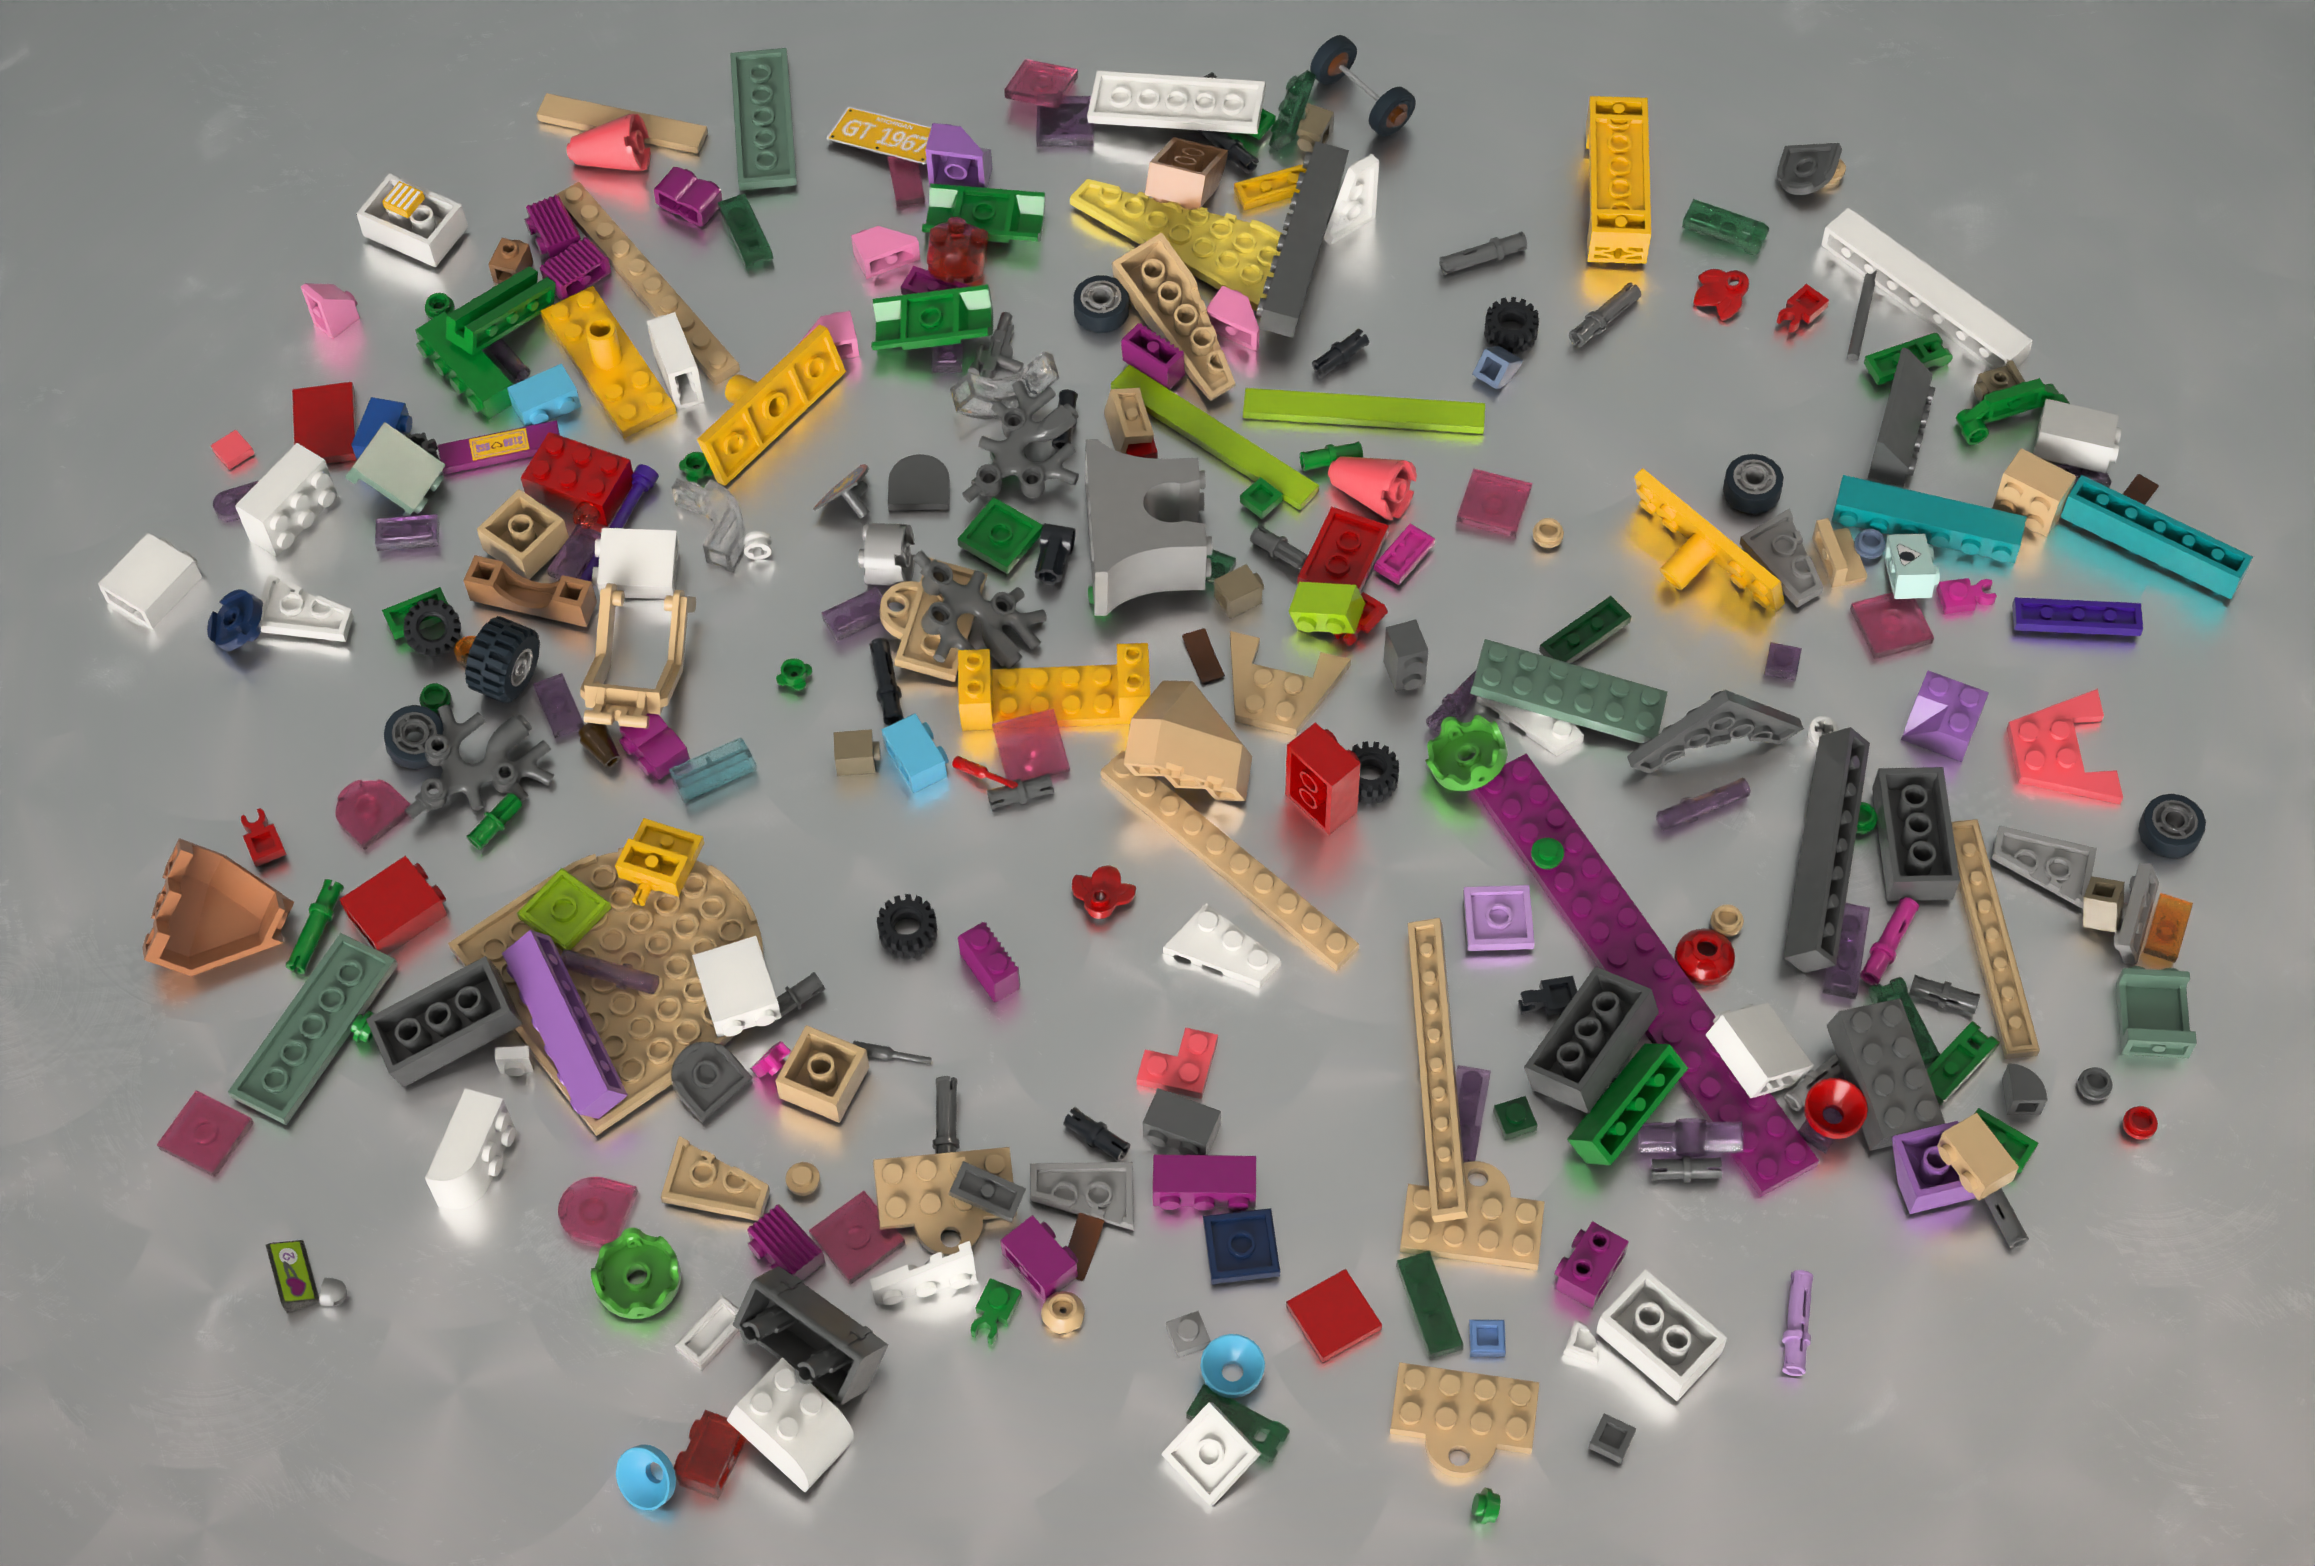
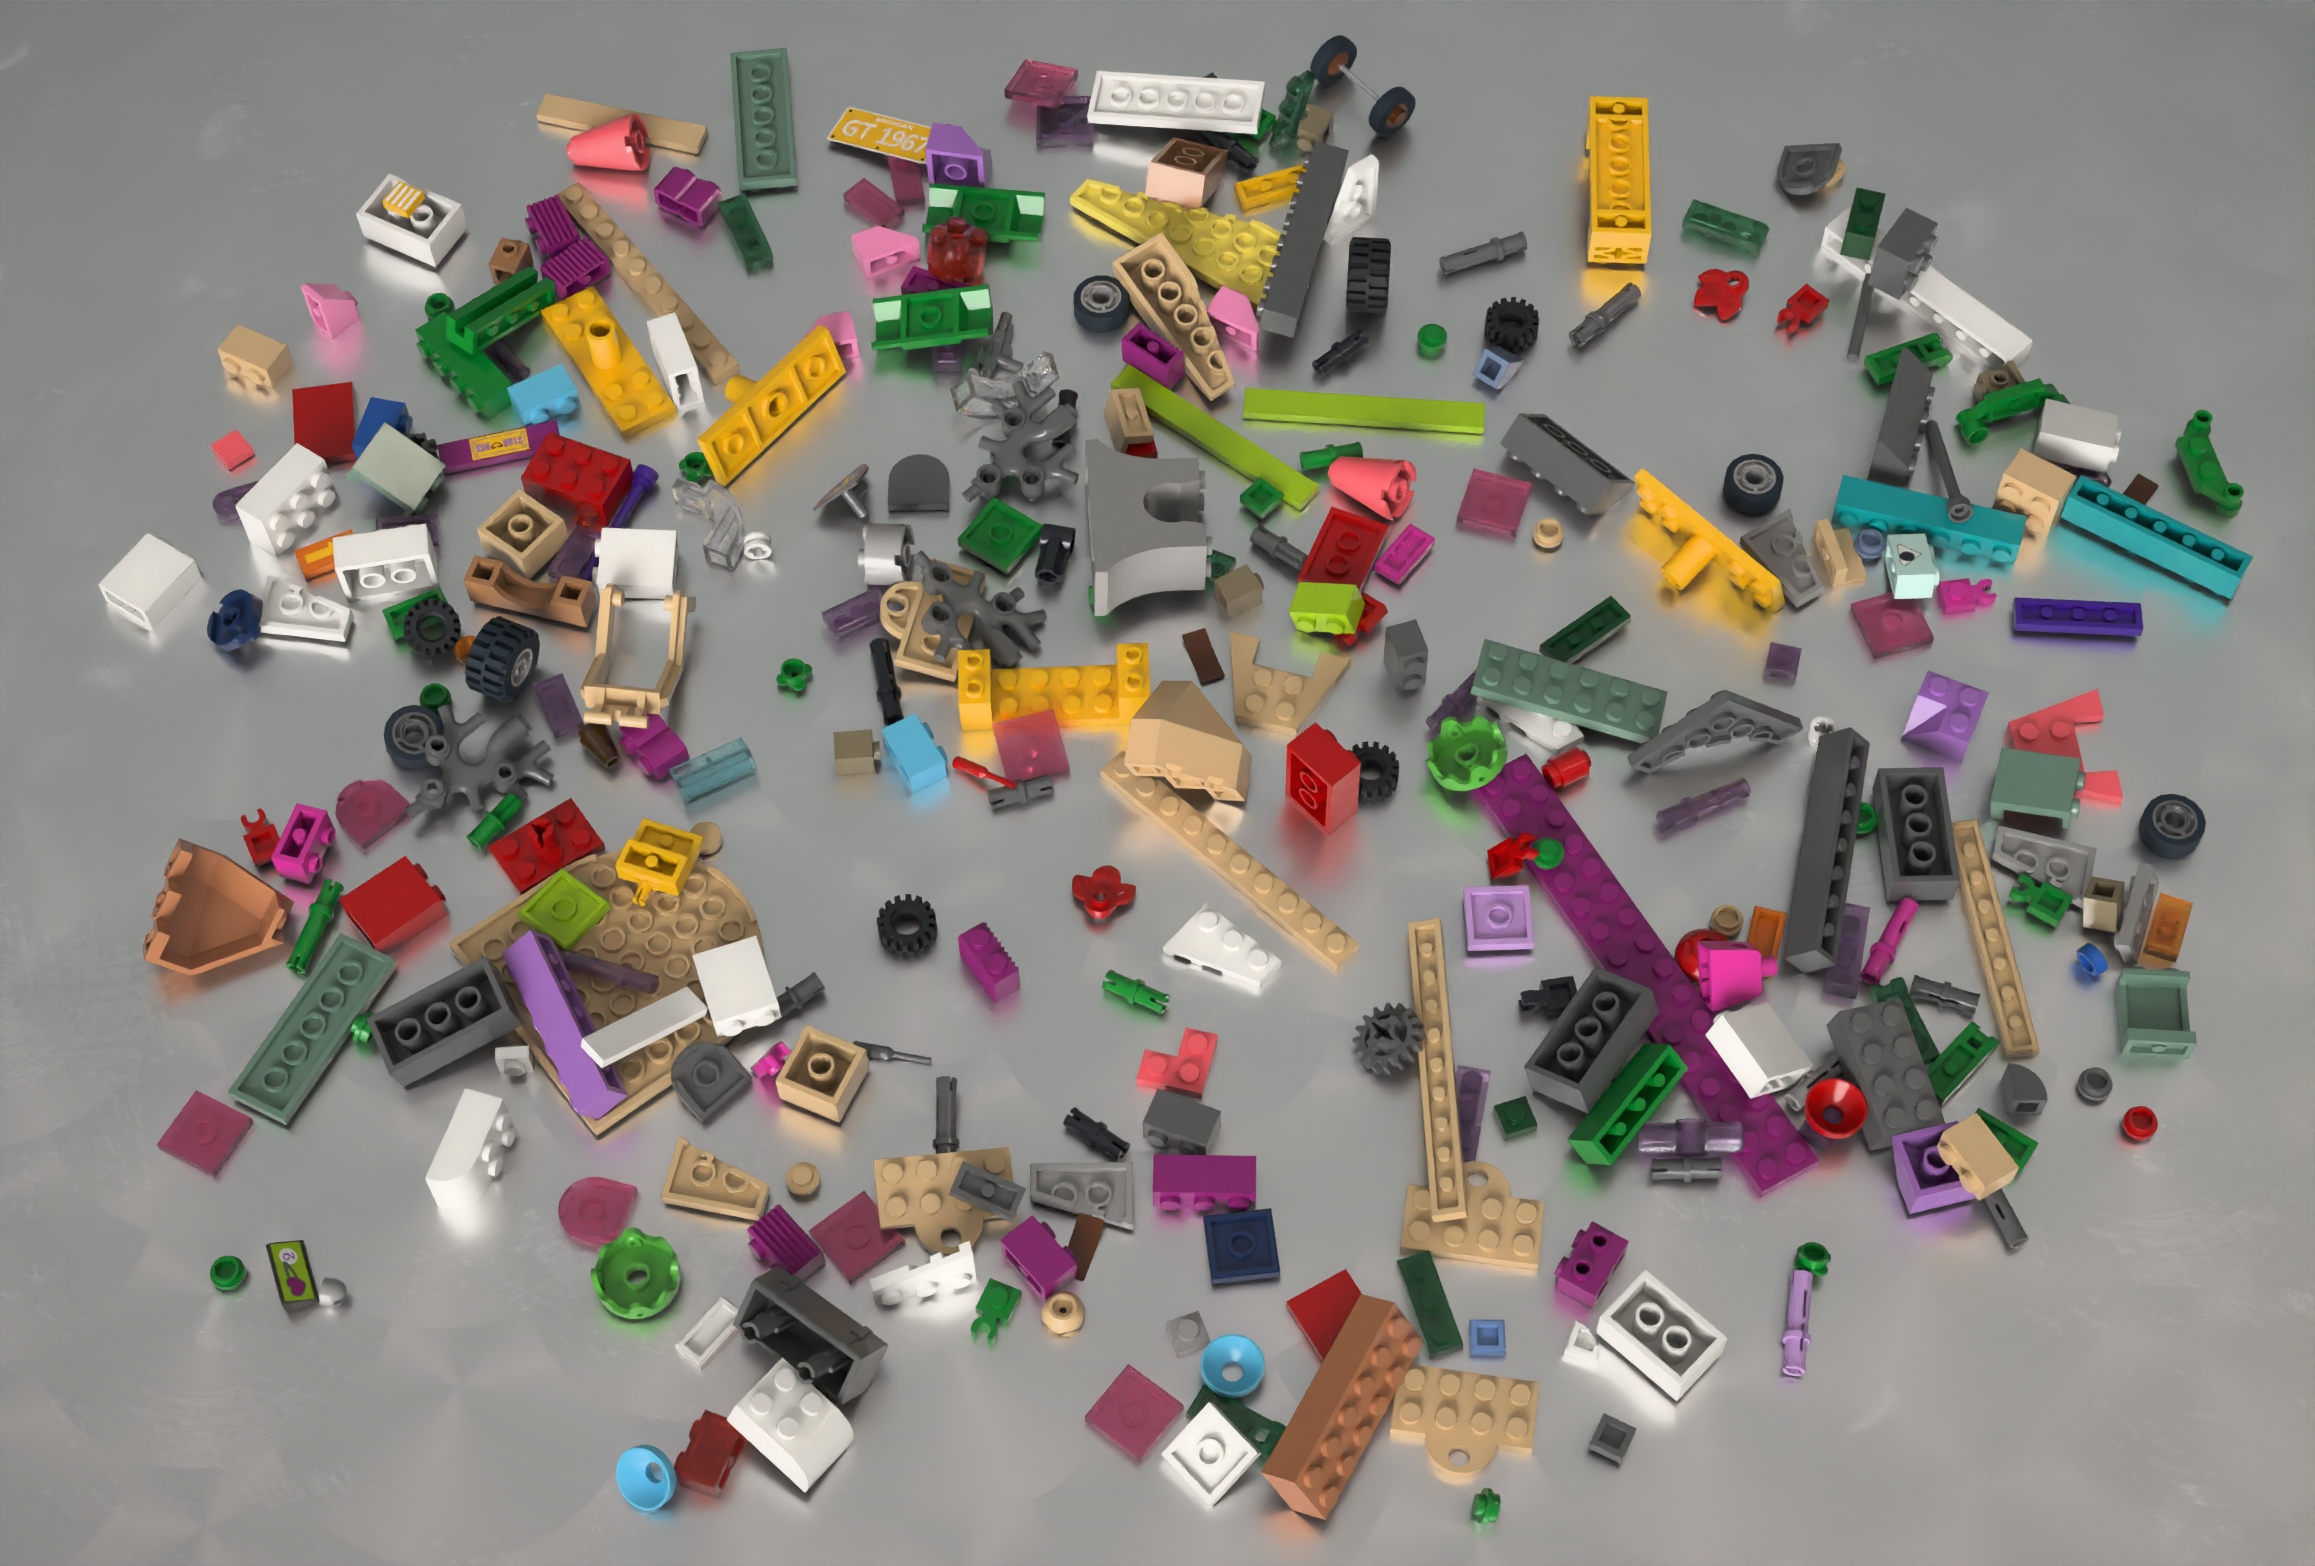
(227, 1272): none -> green plate
(255, 356): none -> tan brick
(303, 843): none -> dark pink brick
(318, 557): none -> orange tile
(386, 562): none -> white brick
(545, 846): none -> red plate
(643, 1027): none -> white tile
(711, 835): none -> tan tile
(874, 204): none -> clear pink tile
(1134, 1412): none -> clear pink tile
(1136, 991): none -> green pin
(1342, 1407): none -> nougat brick
(1368, 275): none -> black tyre
(1396, 1024): none -> dark grey gear
(1432, 337): none -> green plate
(1507, 857): none -> red plate
(1565, 463): none -> dark grey slope
(1566, 768): none -> red brick
(1731, 972): none -> dark pink torso
(1766, 930): none -> orange tile
(1812, 1258): none -> green plate
(1862, 224): none -> dark green brick
(1903, 254): none -> dark grey brick
(1958, 507): none -> dark grey piece
(2037, 785): none -> sand green panel
(2044, 902): none -> green plate
(2092, 960): none -> blue tile
(2204, 467): none -> green plate

